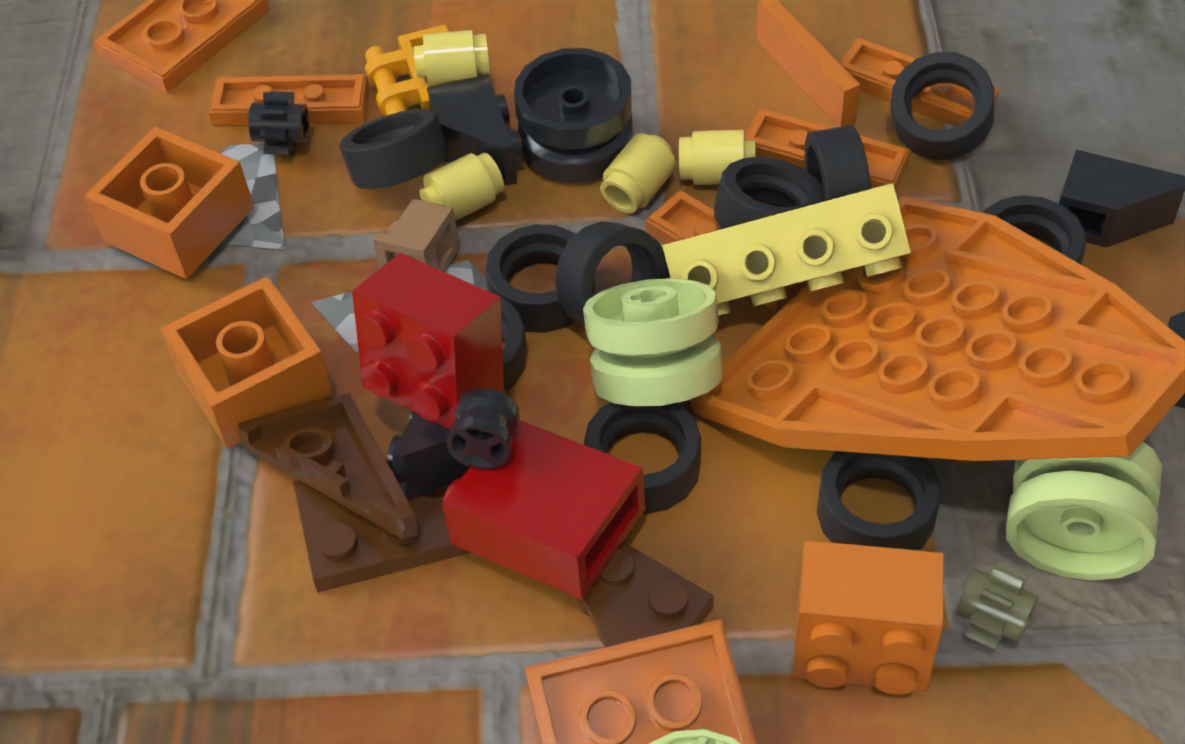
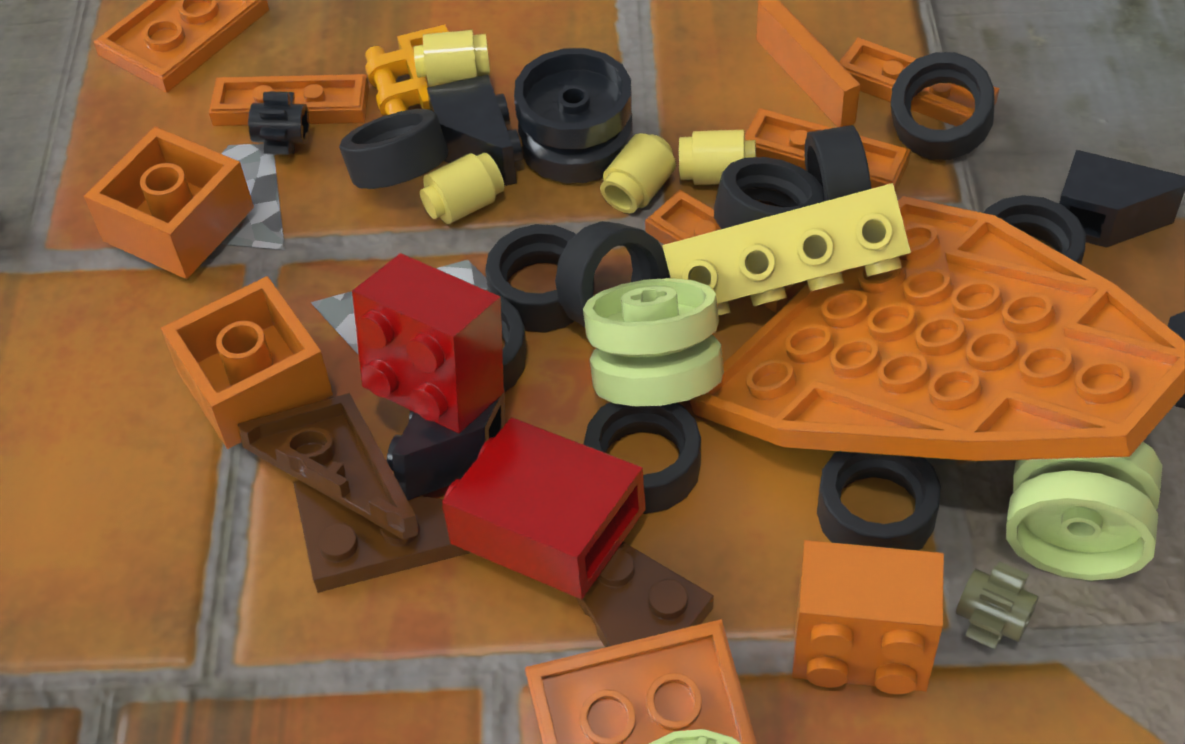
(423, 233): medium nougat brick -> none
(483, 428): black wheel -> none

